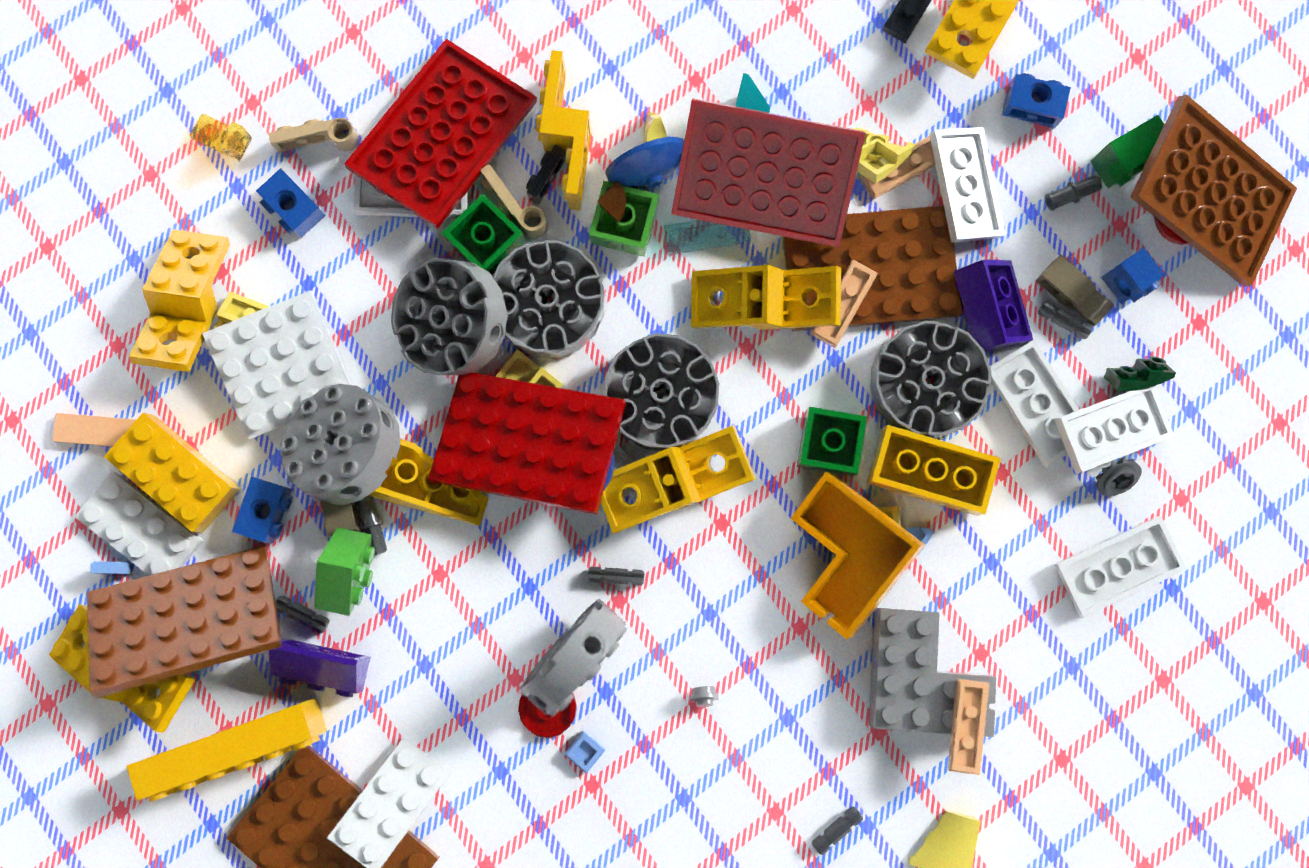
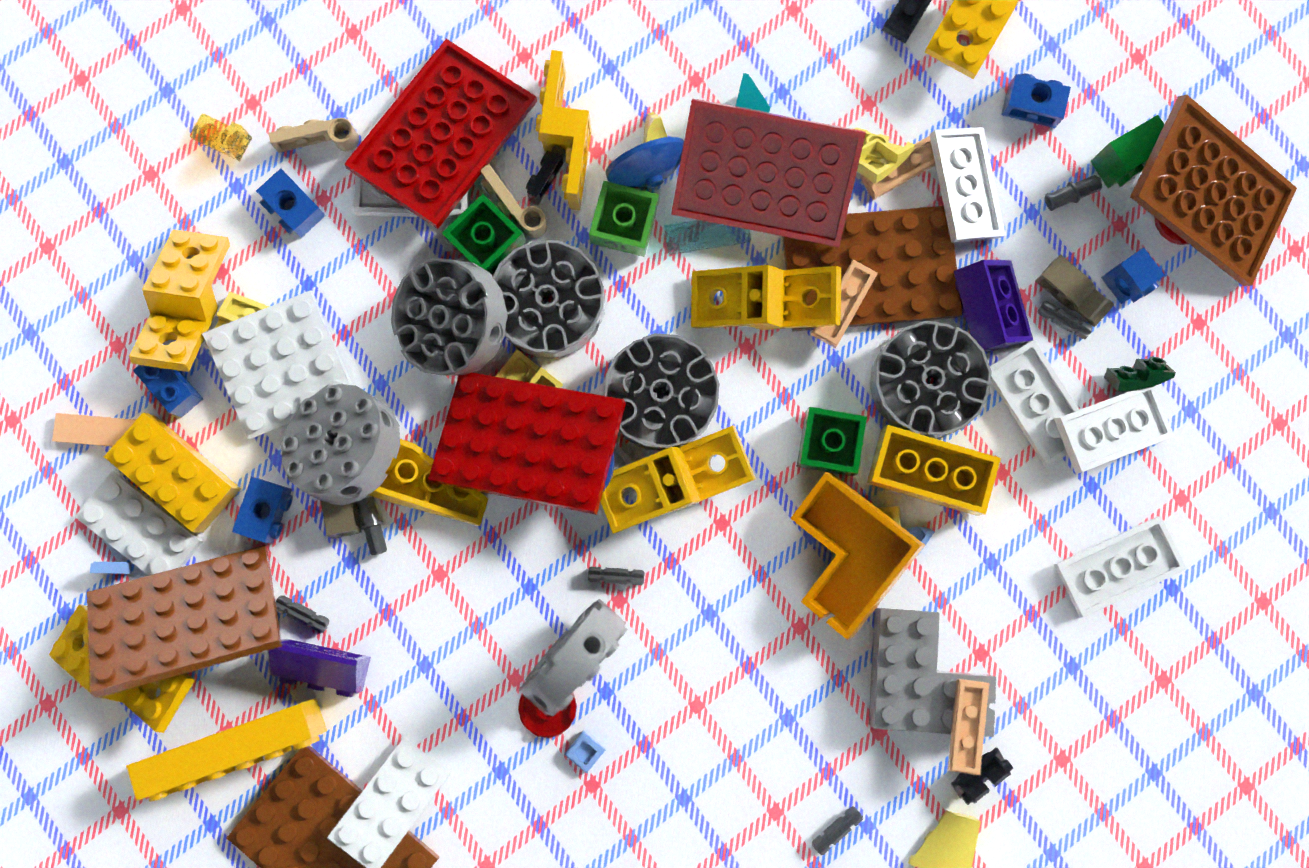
(169, 388): none -> blue brick
(343, 571): bright green brick -> none
(614, 202): reddish brown tile -> none
(704, 696): light grey plate -> none
(973, 787): none -> black hinge
(1118, 477): dark grey gear -> none

